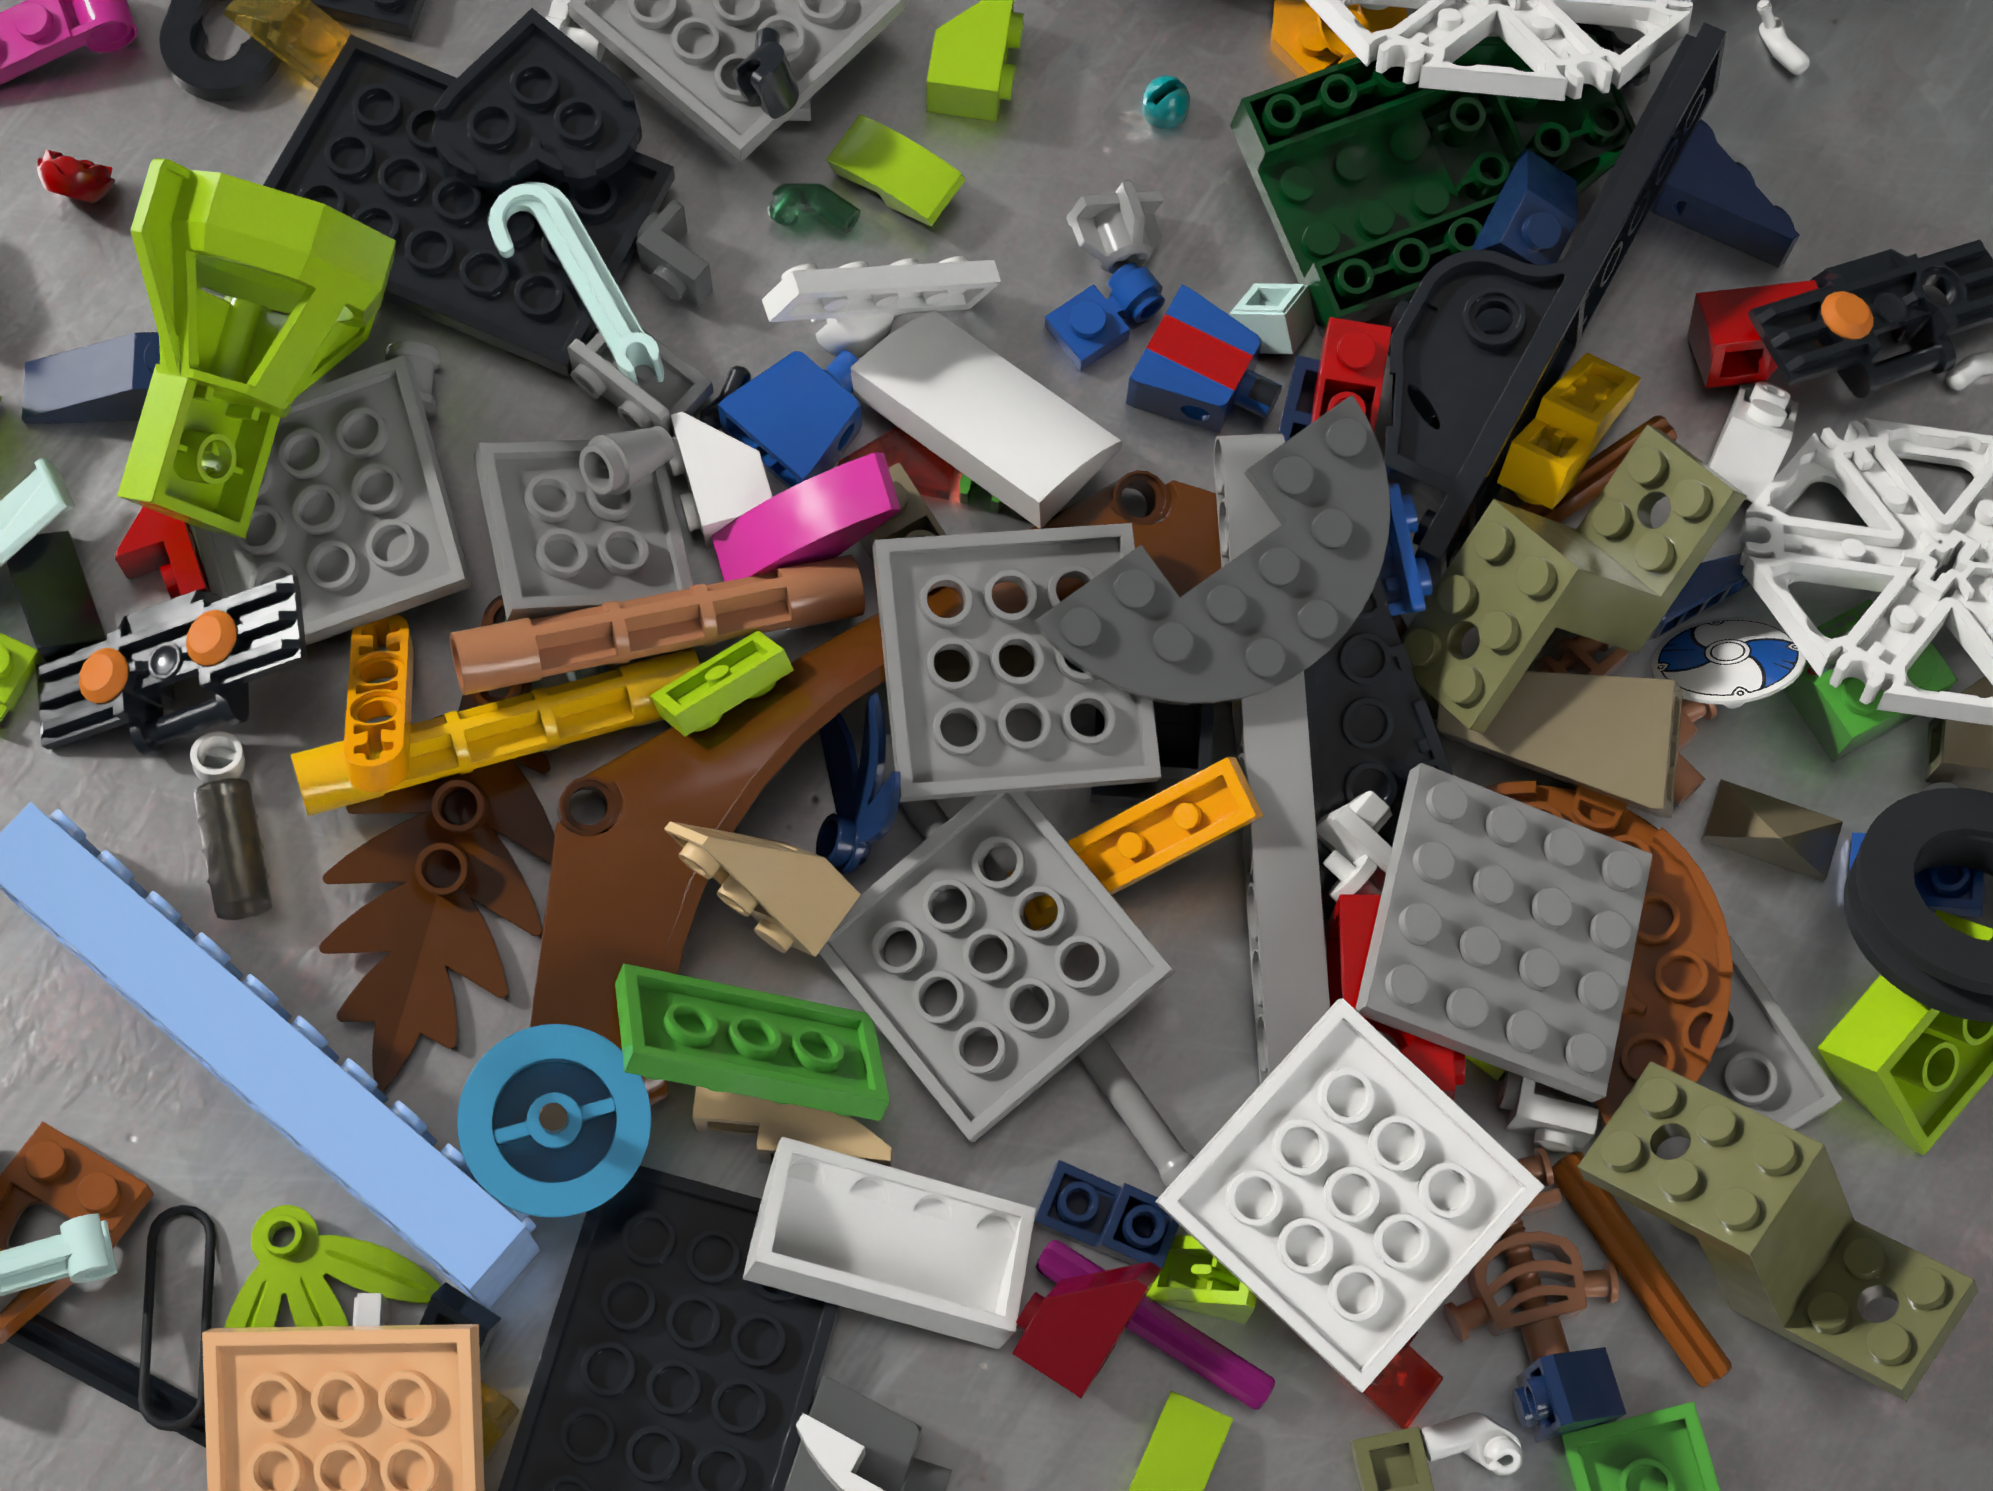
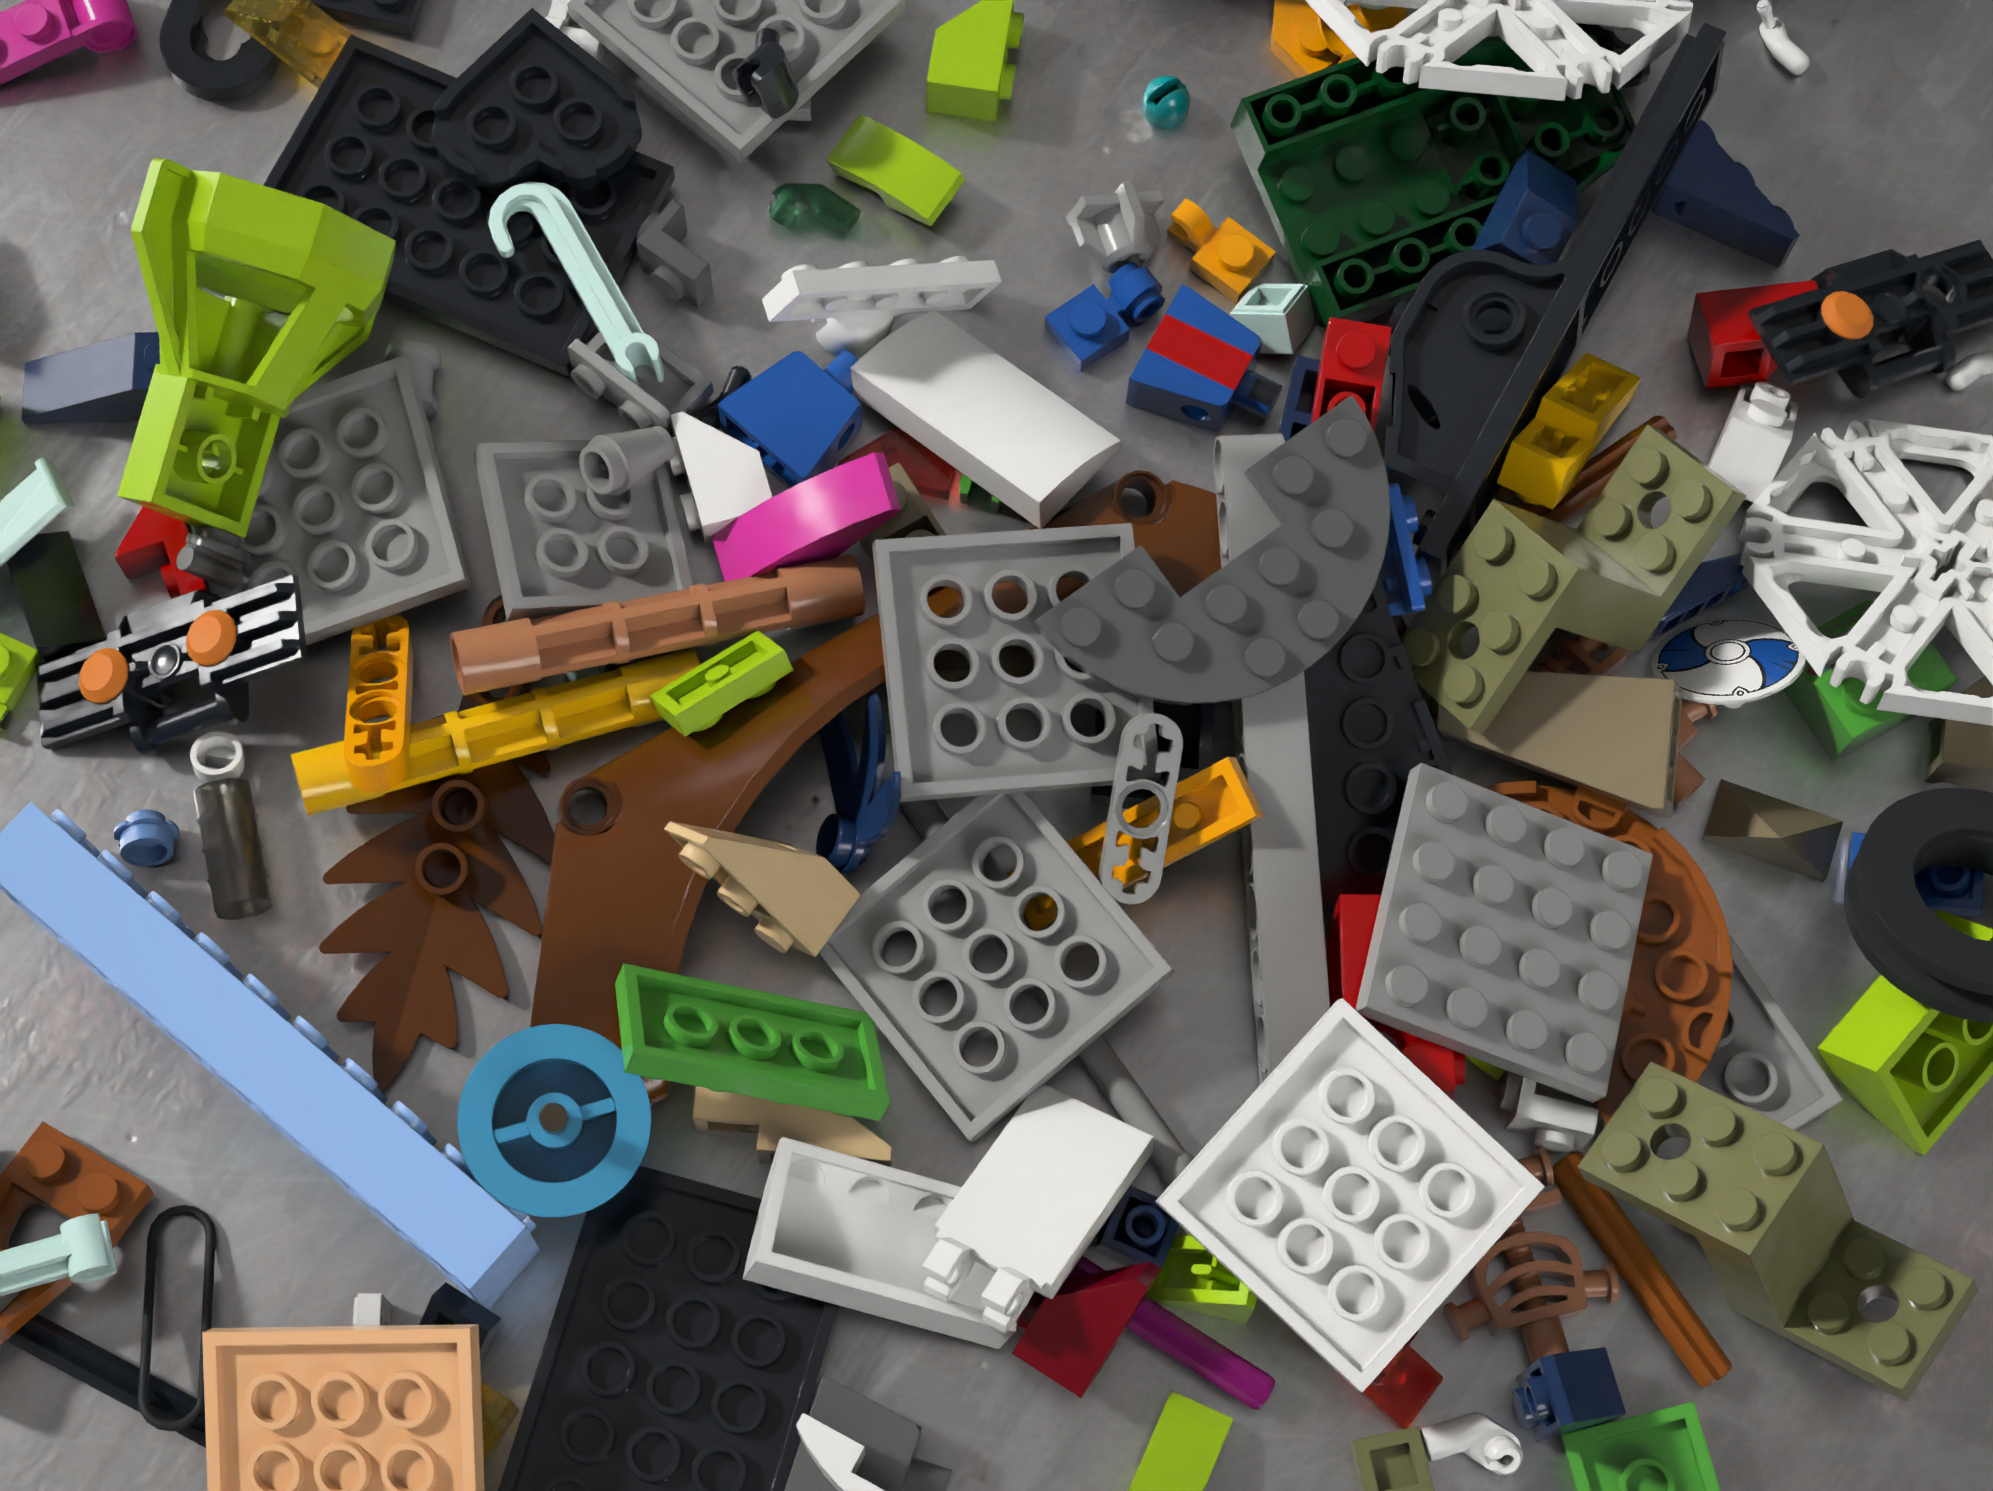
(74, 177): red plate -> none
(146, 838): none -> medium blue plate
(213, 557): none -> dark grey plate
(302, 1268): lime plant -> none
(1035, 1202): none -> white tile
(1147, 859): none -> light grey beam
(1225, 256): none -> light orange plate
(1358, 852): white hips -> none

